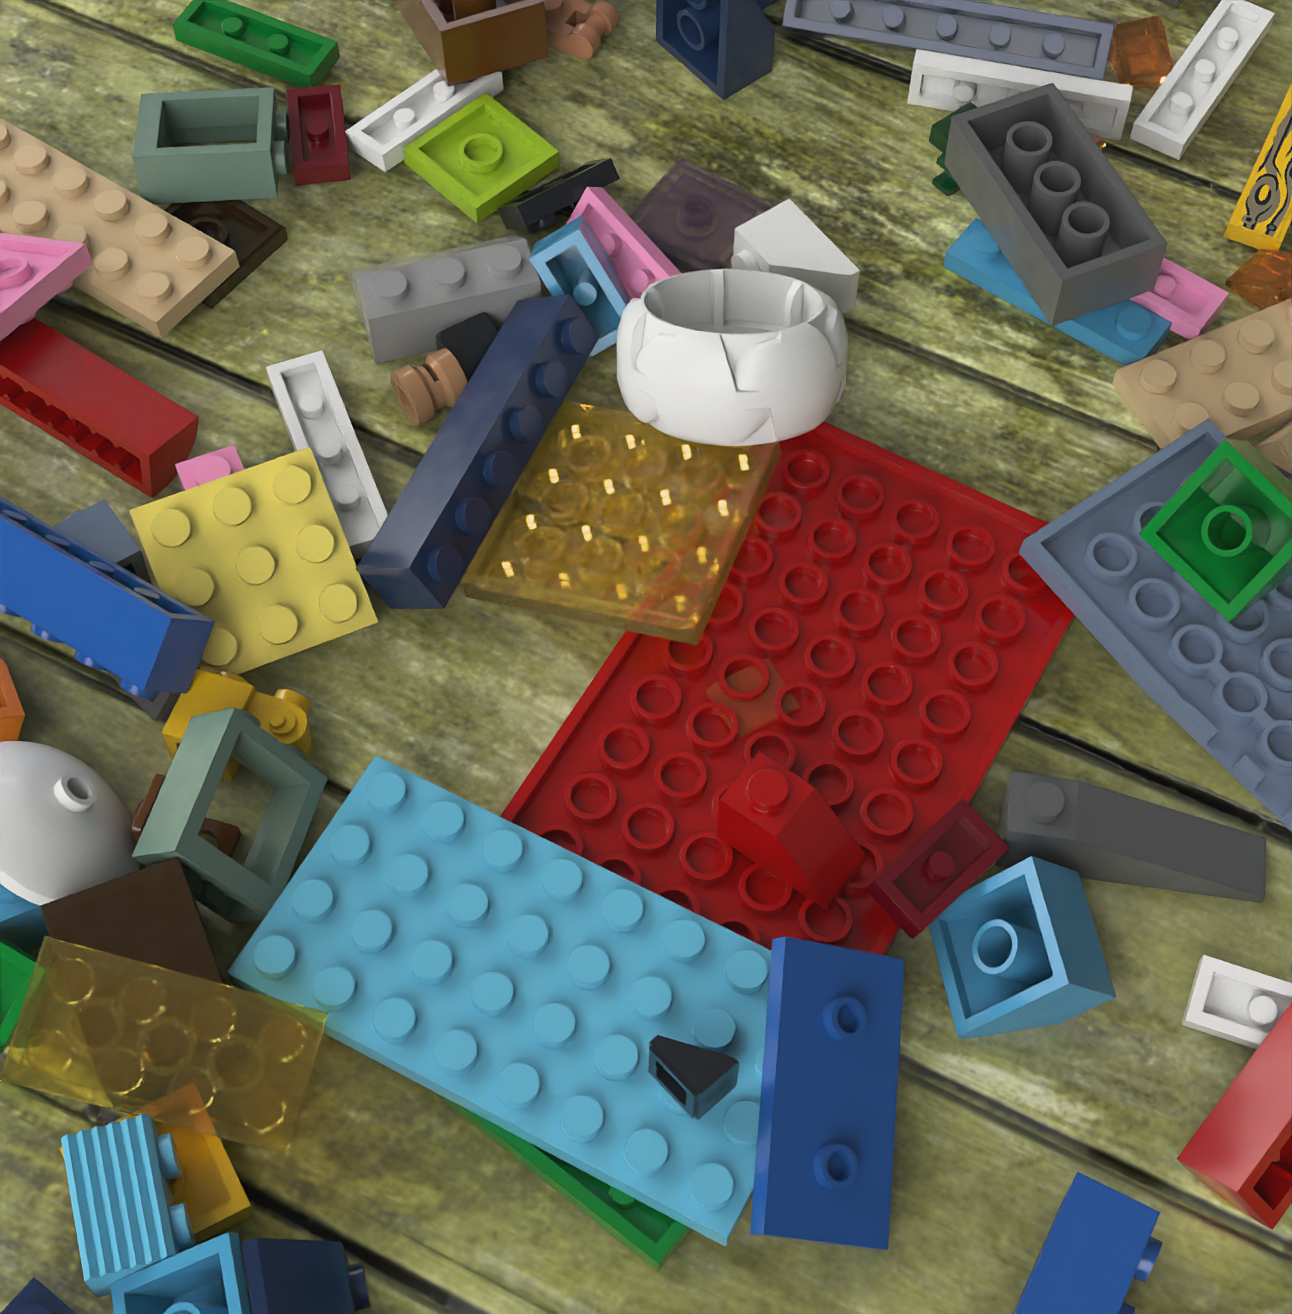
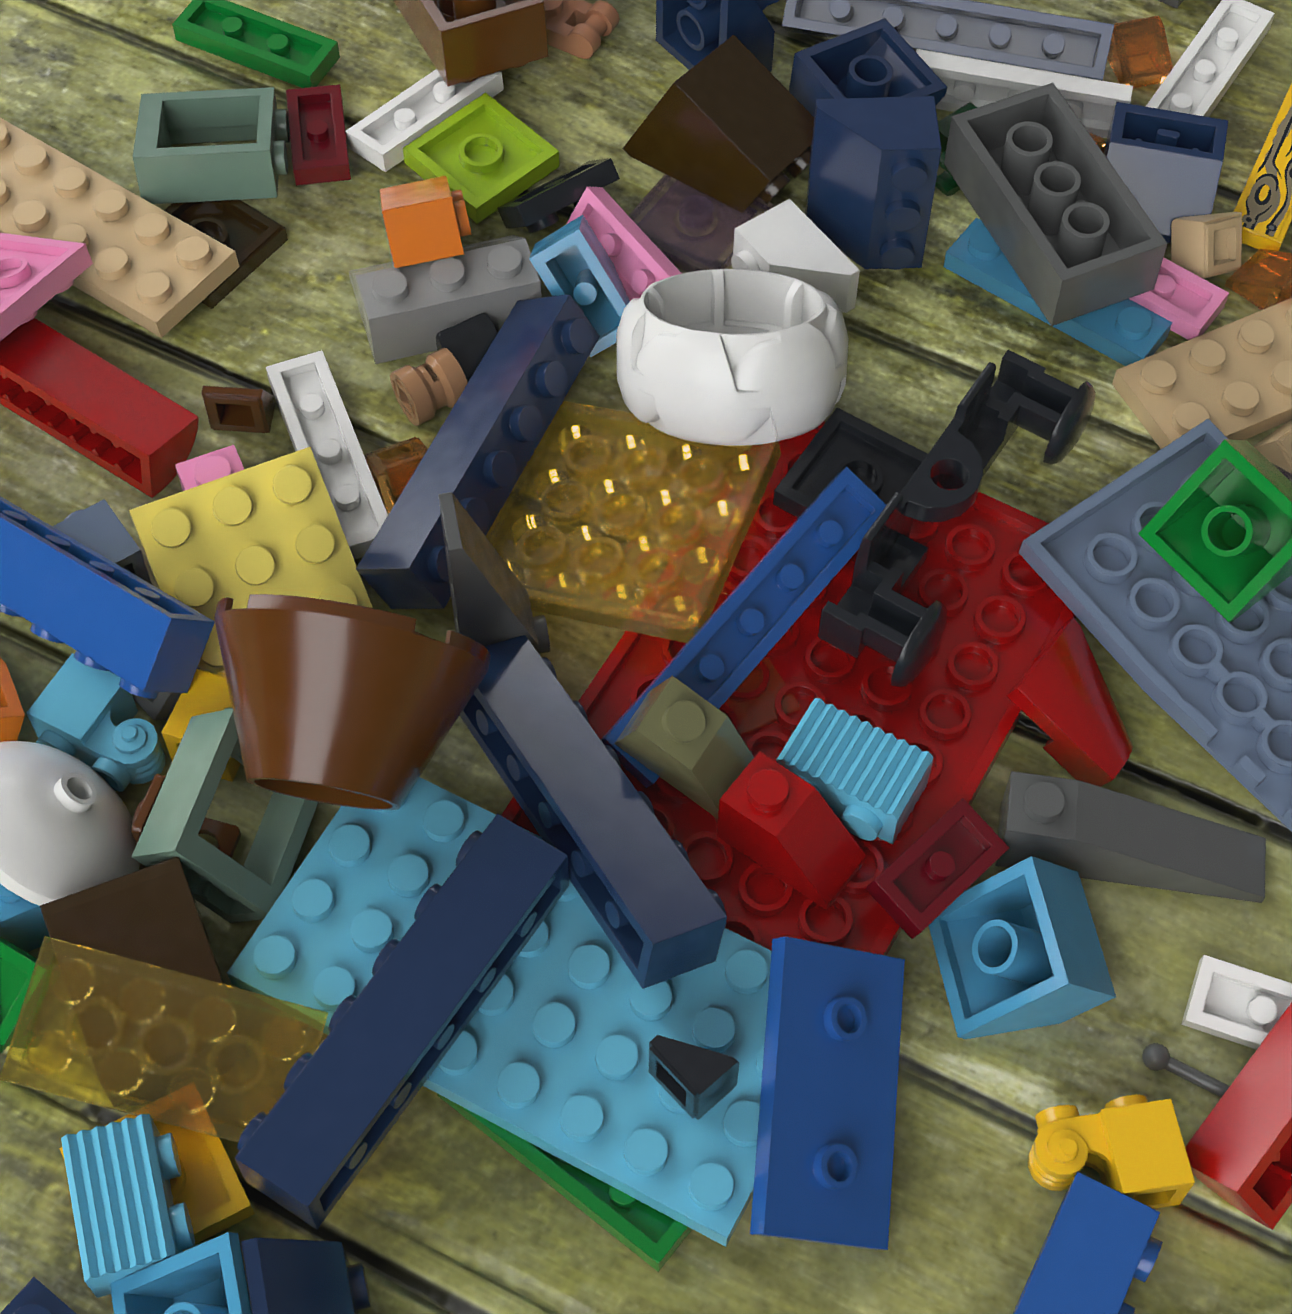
(95, 722): none -> medium azure brick
(239, 409): none -> reddish brown slope
(341, 696): none -> reddish brown cone
(394, 467): none -> clear orange slope
(402, 1021): none -> dark blue brick
(424, 221): none -> orange brick
(485, 592): none -> dark grey slope
(589, 809): none -> dark blue brick
(686, 743): none -> olive slope
(727, 130): none -> dark brown slope
(766, 601): none -> blue plate
(858, 770): none -> medium azure brick
(862, 65): none -> dark blue slope
(874, 177): none -> dark blue slope
(915, 488): none -> black piece
(1074, 708): none -> red slope
(1128, 1143): none -> yellow brick
(1157, 1058): none -> dark grey hinge
(1167, 160): none -> slope
(1207, 243): none -> tan slope

